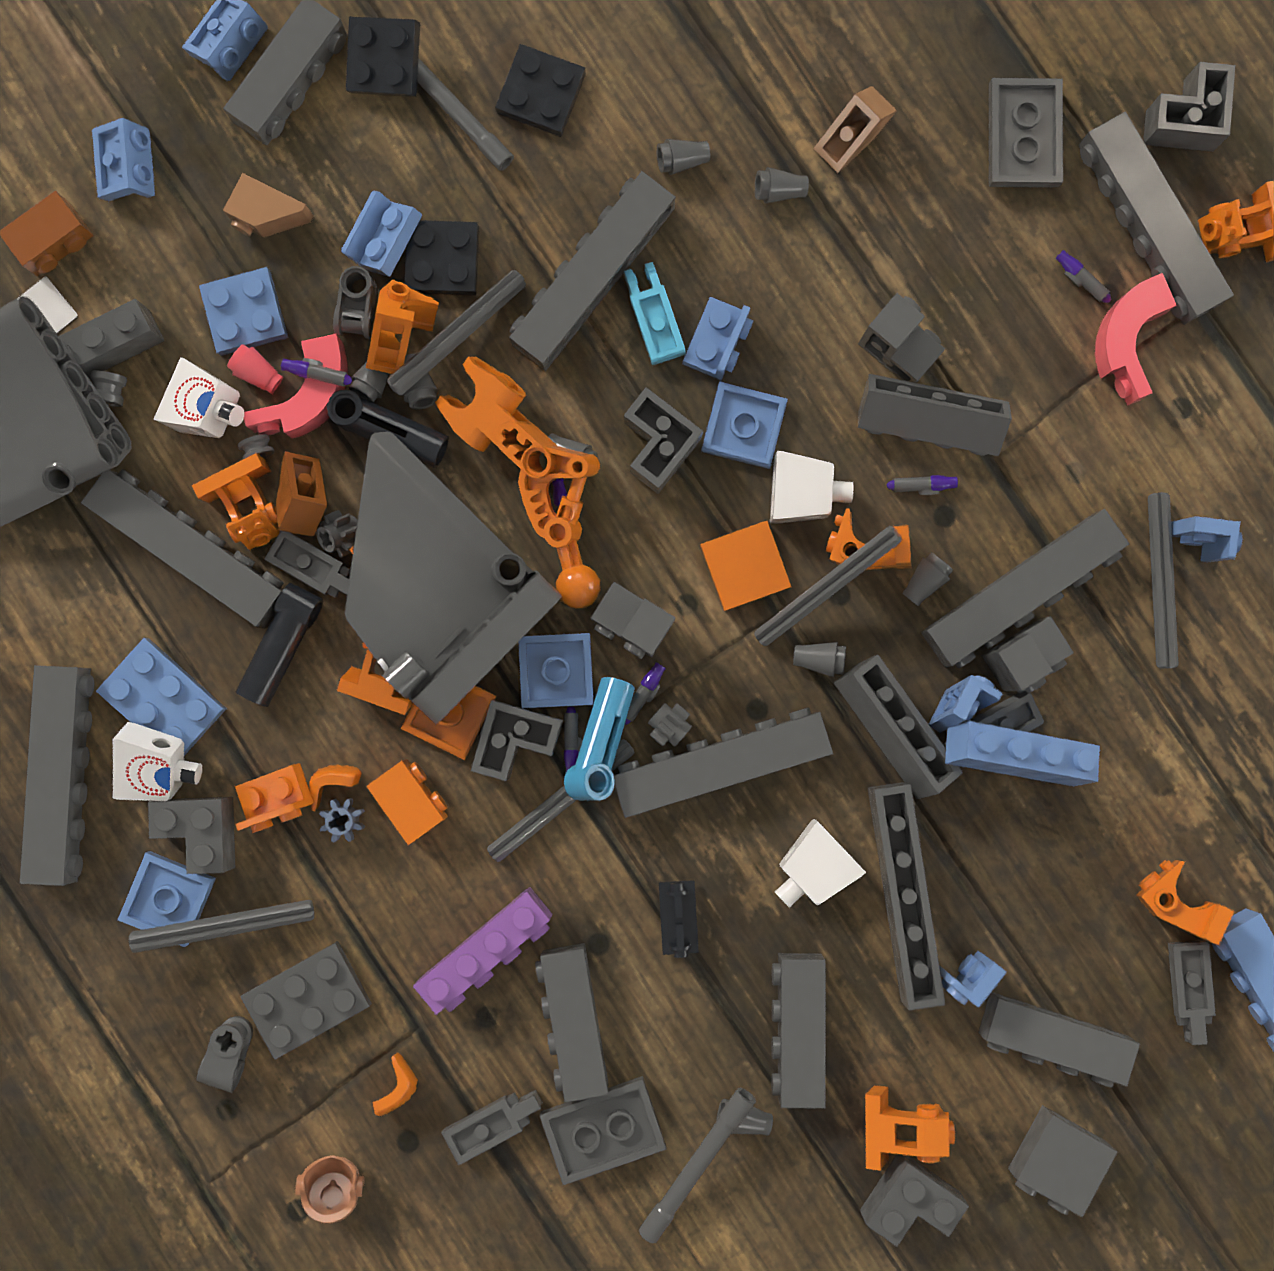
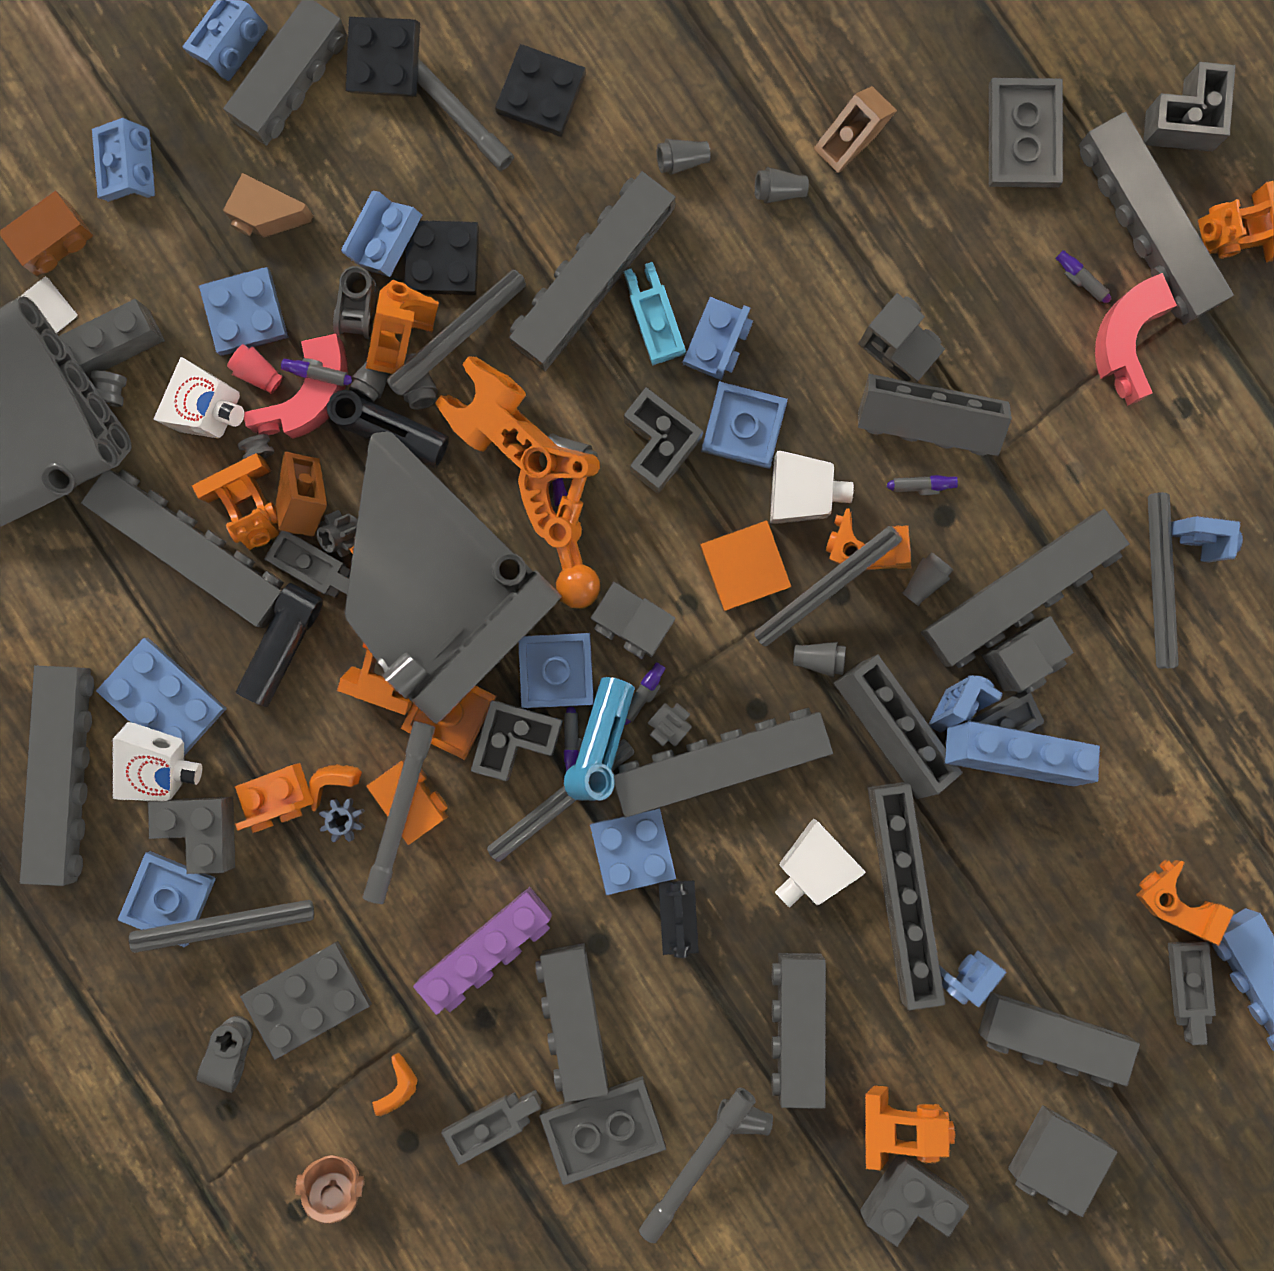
(382, 871): none -> dark grey piece
(632, 851): none -> medium blue plate

